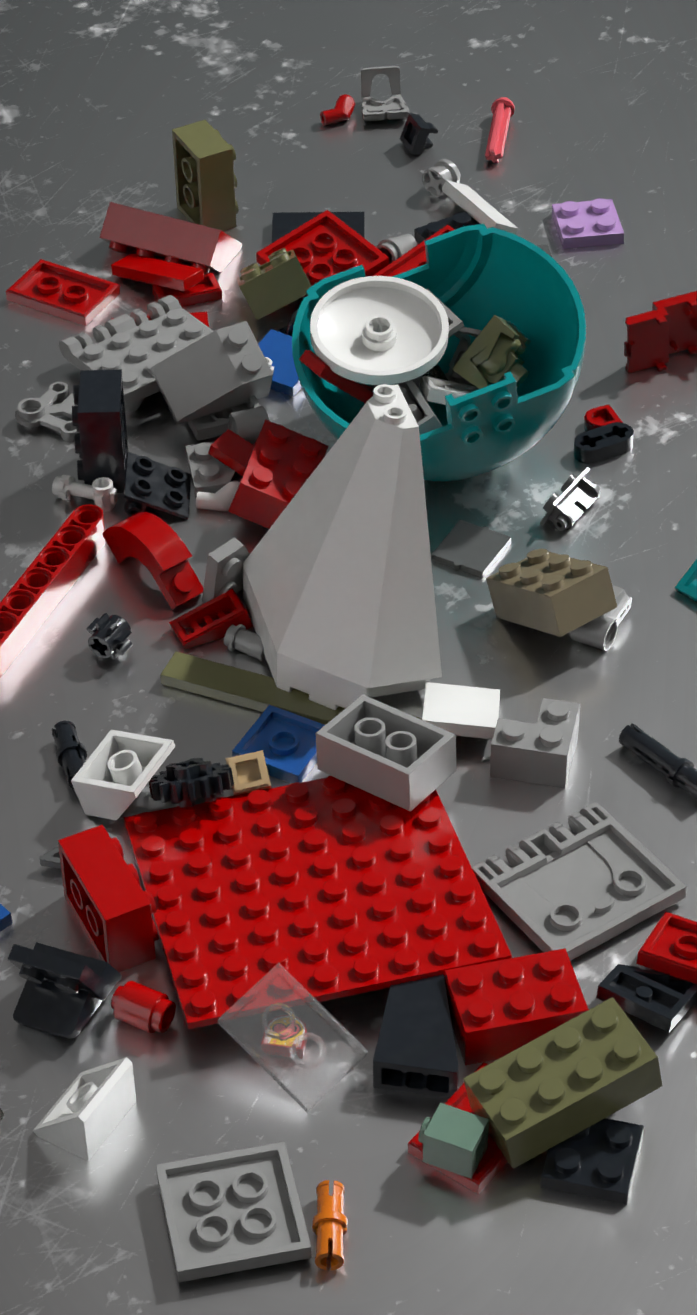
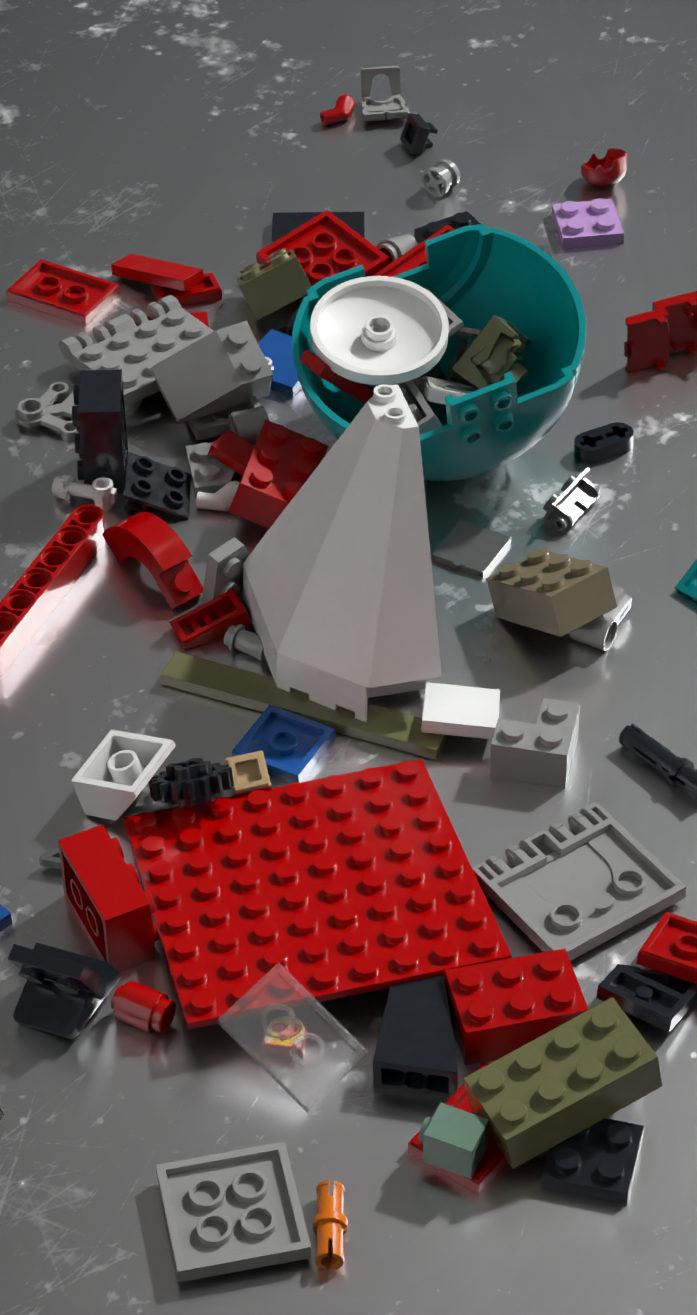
(70, 752): black pin -> none
(90, 1109): white slope -> none
(109, 636): black gear -> none
(168, 238): red slope -> none
(205, 176): olive brick -> none
(386, 752): light grey brick -> none
(477, 207): white tile -> none
(502, 111): coral axle -> none
(599, 417): red tile -> none
(606, 170): none -> red hair

